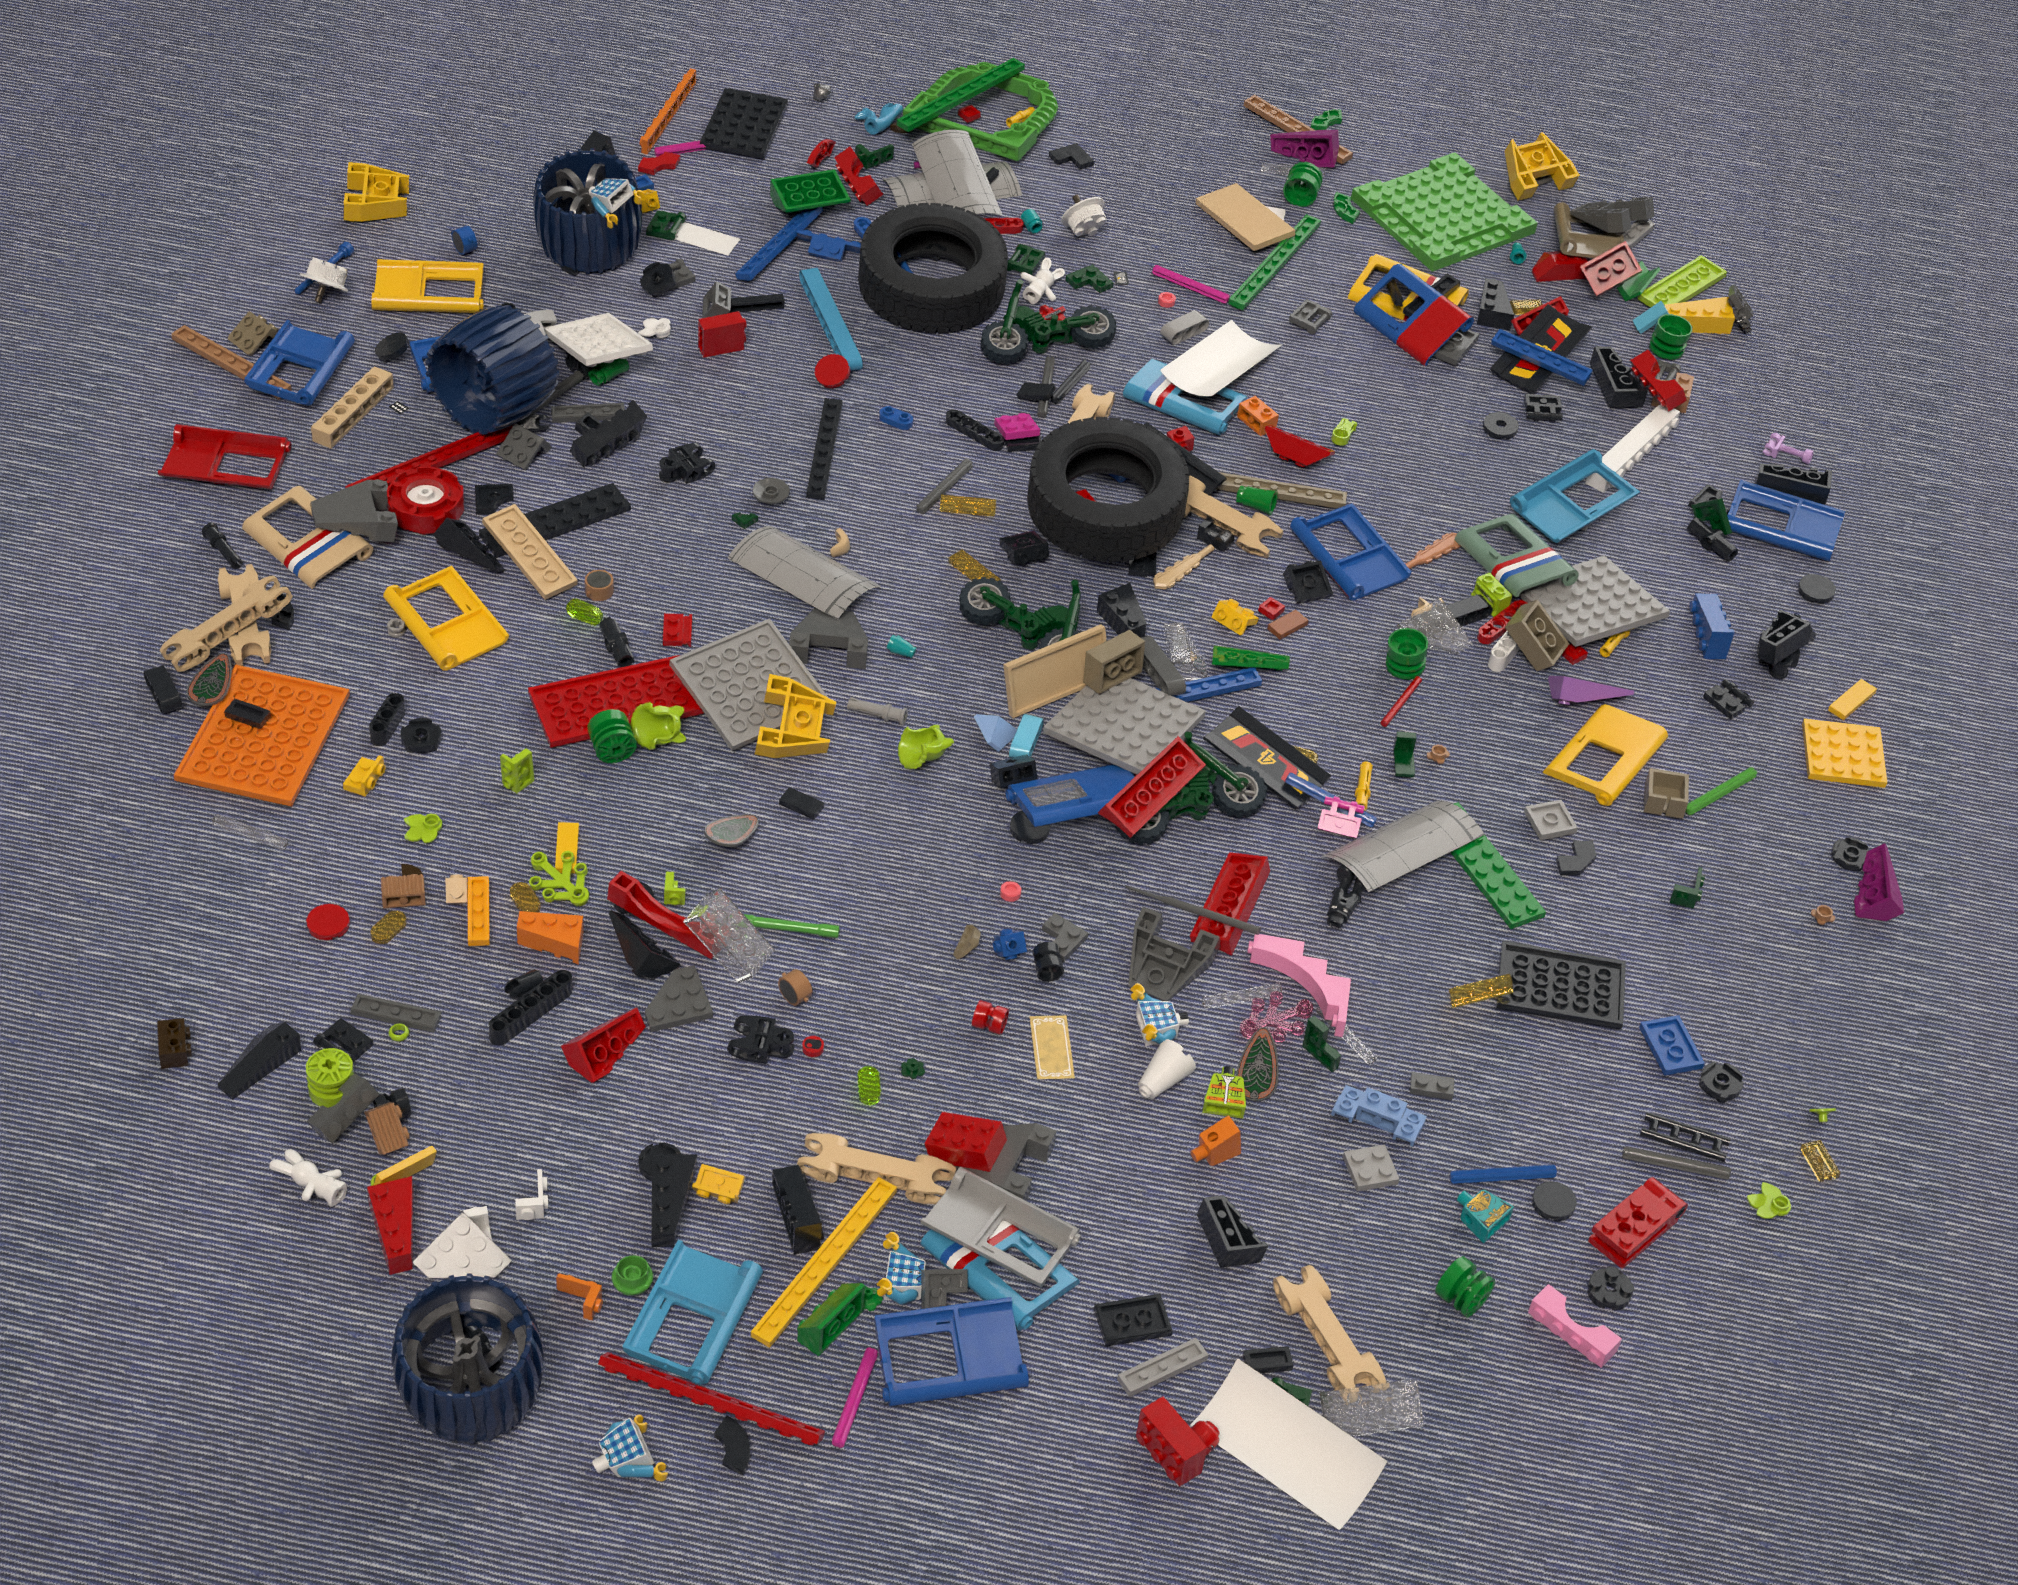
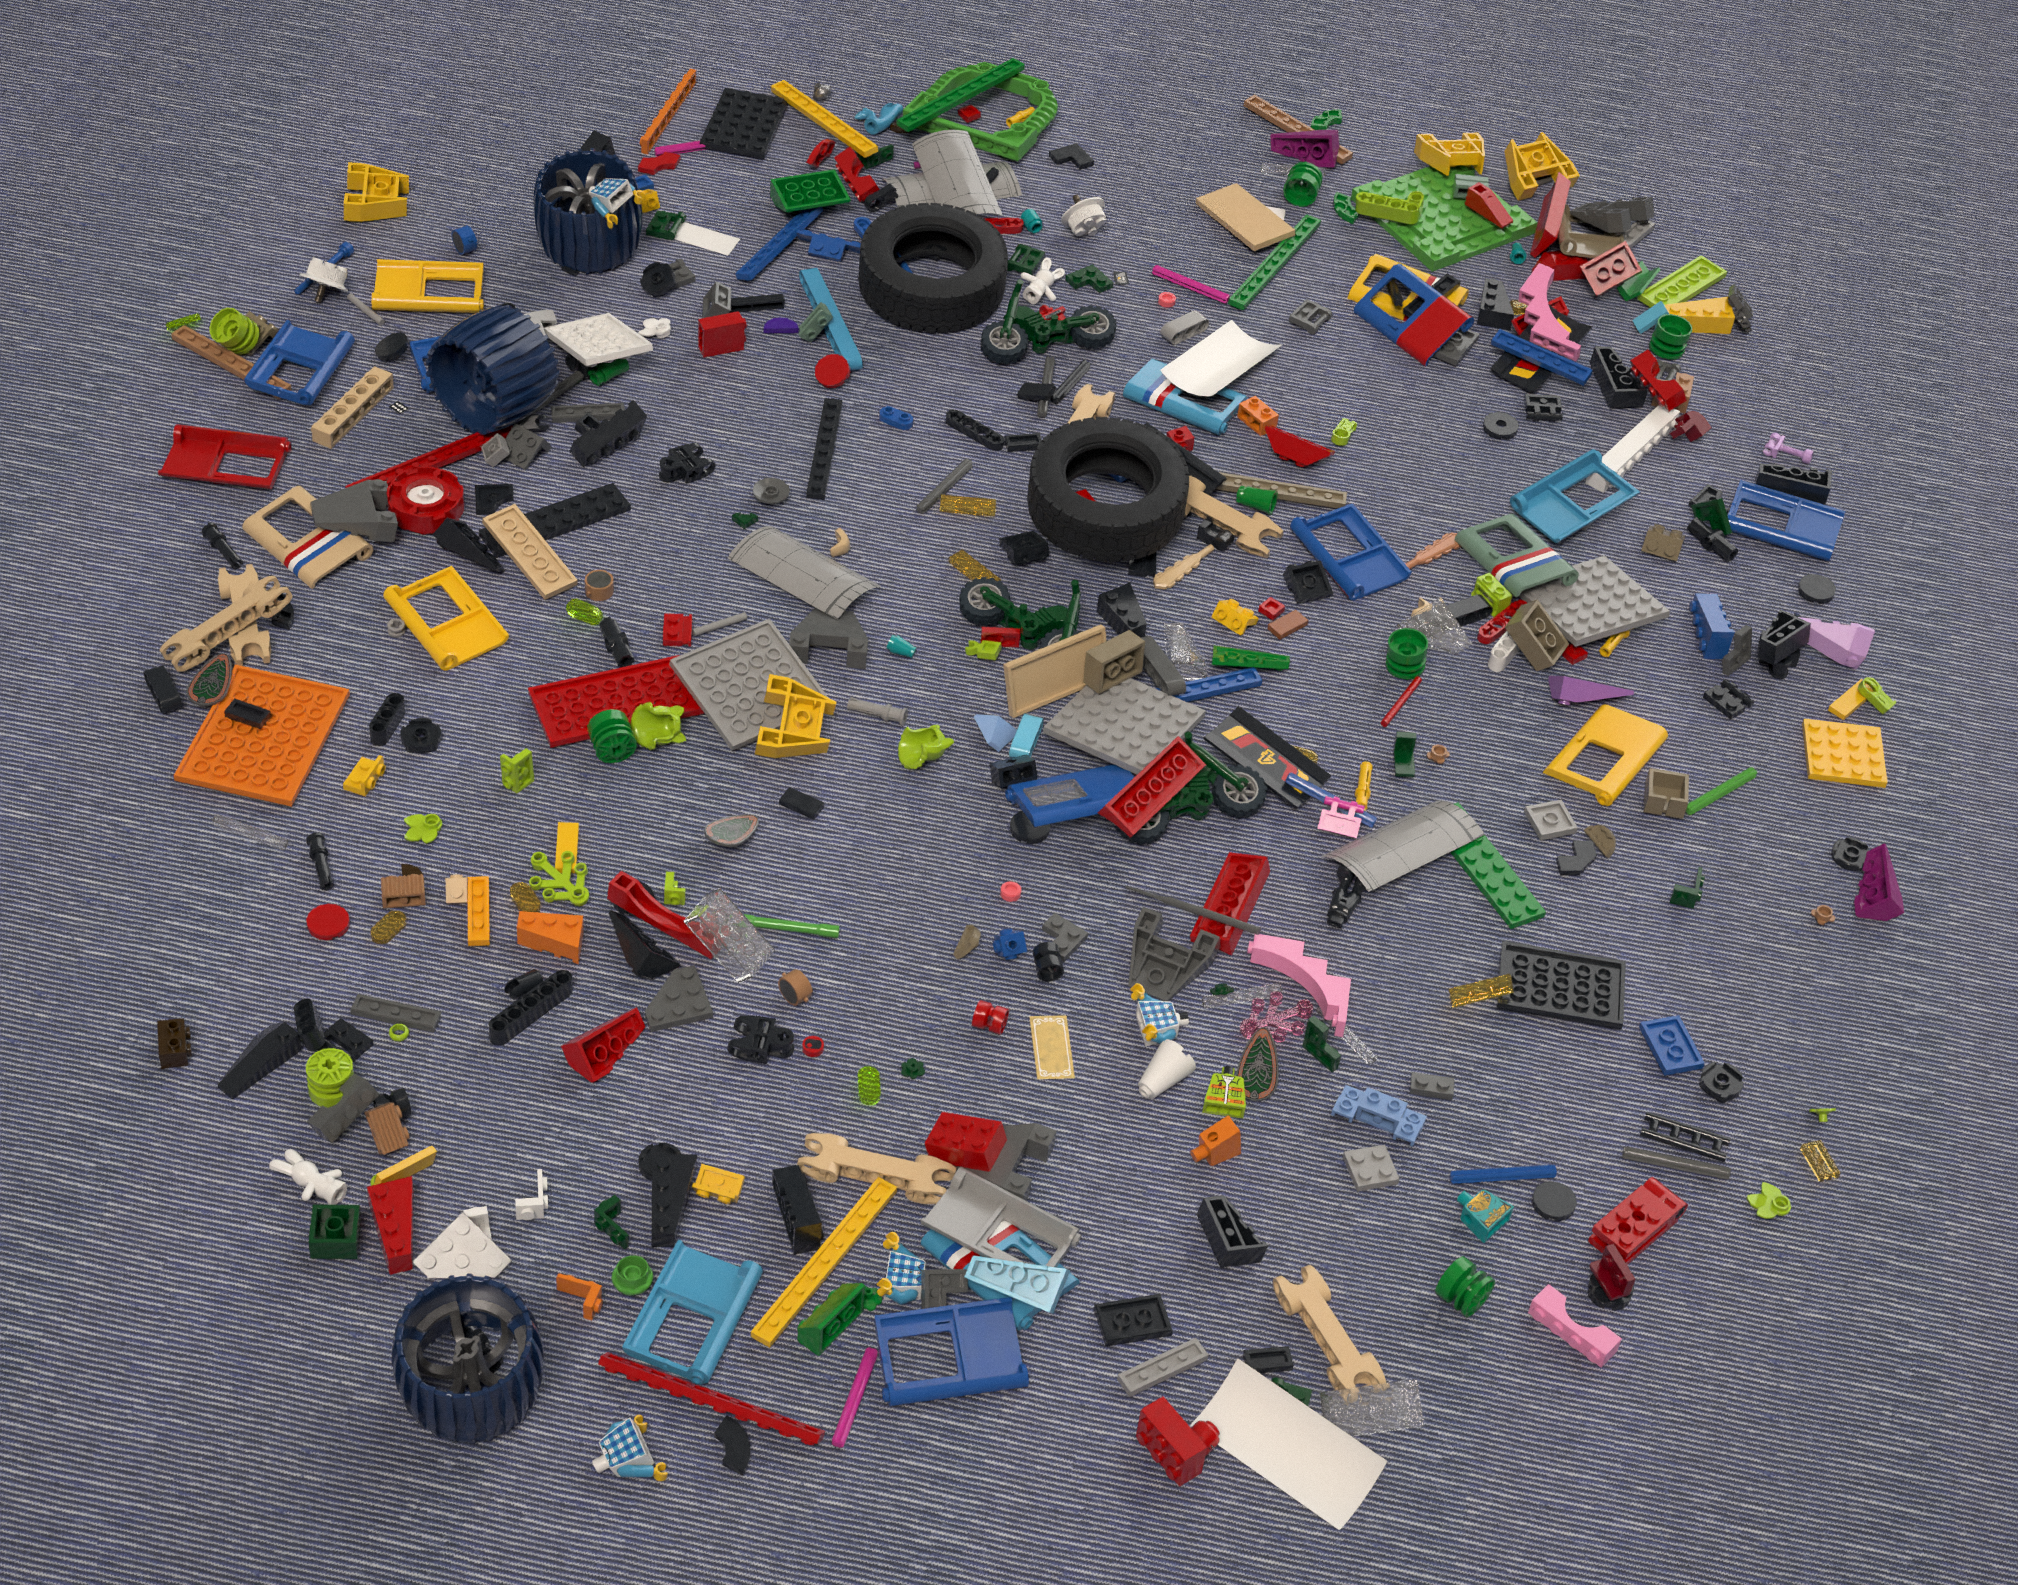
(183, 321): none -> clear neon green tile
(234, 331): none -> lime wheel
(309, 1024): none -> black beam
(319, 854): none -> black pin
(335, 1232): none -> dark green brick
(365, 309): none -> light grey bar
(495, 450): none -> light grey piece
(604, 1221): none -> dark green bracket
(719, 624): none -> light grey bar
(780, 325): none -> dark purple tile
(815, 322): none -> sand green bracket
(824, 118): none -> yellow plate
(881, 196): none -> black piece
(985, 650): none -> lime plate
(1007, 636): none -> red plate
(1017, 426): dark pink plate -> none
(1026, 1282): none -> medium azure wedge
(1222, 989): none -> dark green plant
(1391, 208): none -> lime beam
(1449, 153): none -> yellow wedge
(1463, 182): none -> sand green brick
(1487, 204): none -> red slope
(1546, 330): none -> bright pink arch
(1551, 215): none -> arch
(1602, 838): none -> dark tan plate
(1613, 1273): none -> dark red bracket
(1663, 542): none -> dark tan bracket
(1692, 424): none -> dark red brick
(1741, 651): none -> dark grey plate
(1841, 642): none -> lavender wedge
(1878, 697): none -> lime piece

